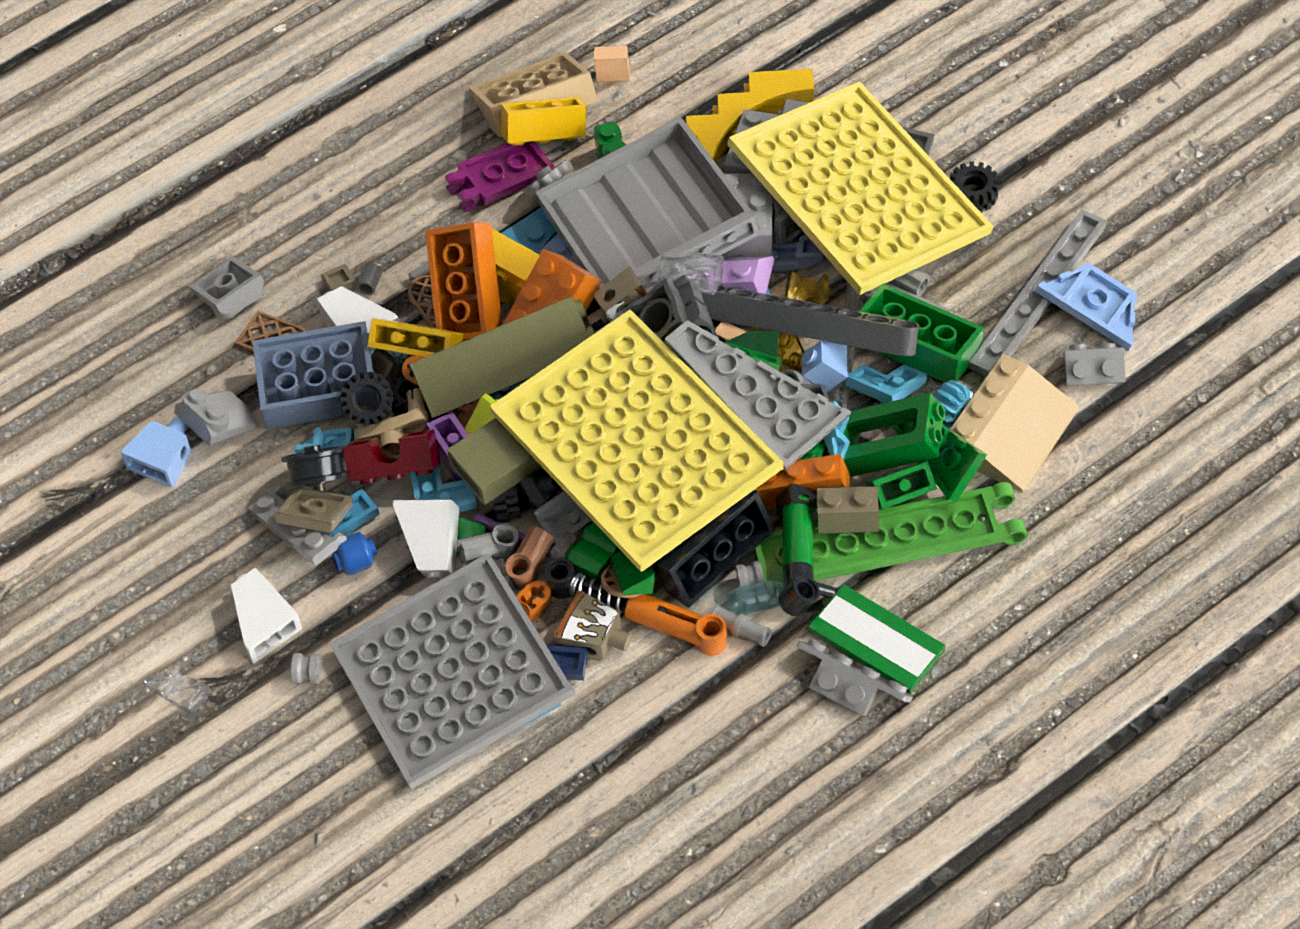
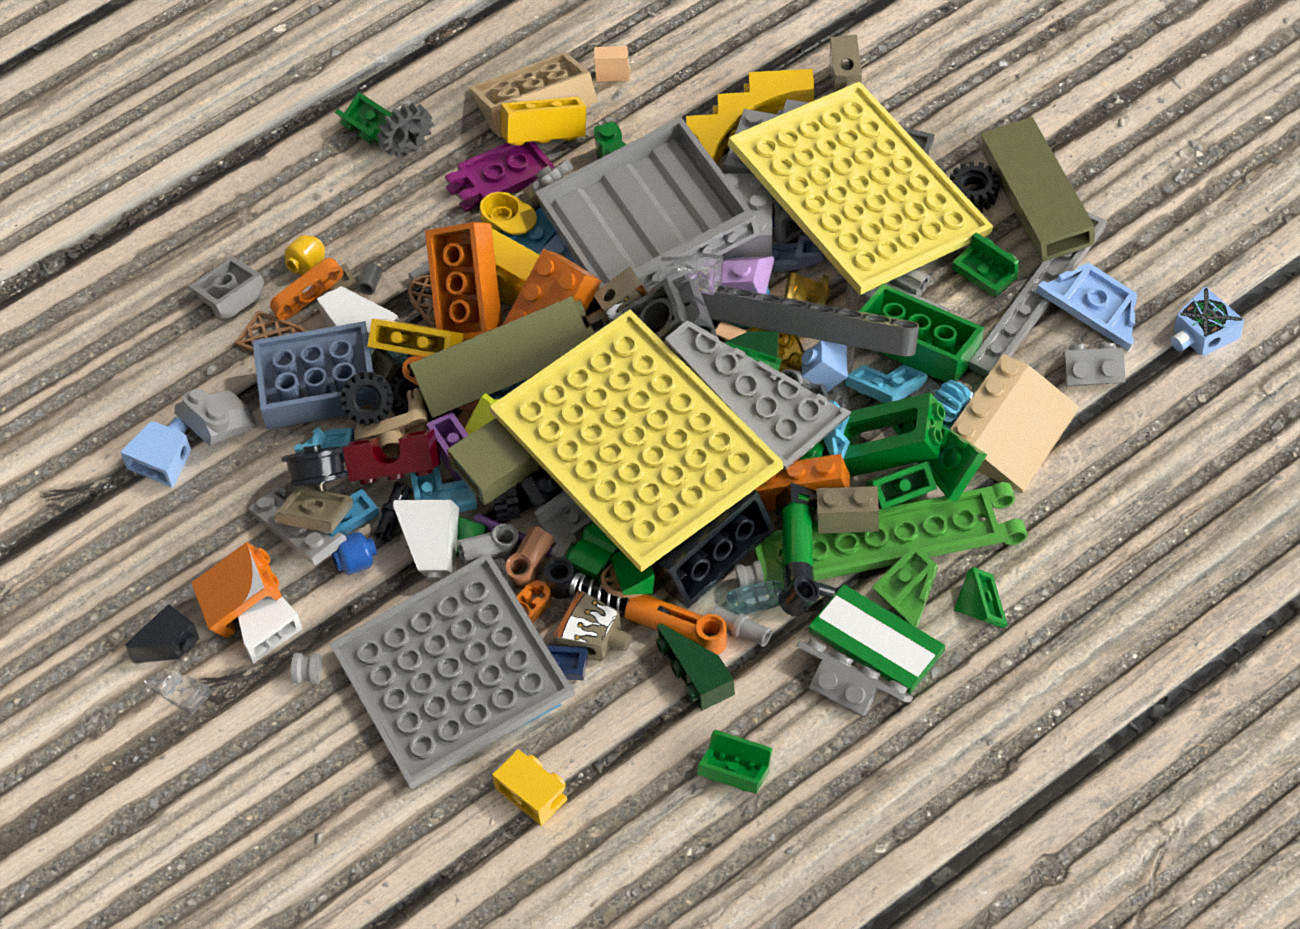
(163, 638): none -> black slope
(235, 587): none -> orange panel
(292, 299): none -> orange beam
(304, 254): none -> yellow head
(364, 116): none -> green bracket
(389, 518): none -> black pin
(405, 129): none -> dark grey gear
(507, 213): none -> yellow cap
(530, 786): none -> yellow brick
(701, 670): none -> dark green slope
(735, 762): none -> green bracket
(849, 72): none -> dark tan torso
(908, 584): none -> bright green wing
(981, 598): none -> green slope
(987, 265): none -> green bracket
(1038, 189): none -> olive brick
(1206, 324): none -> light blue torso

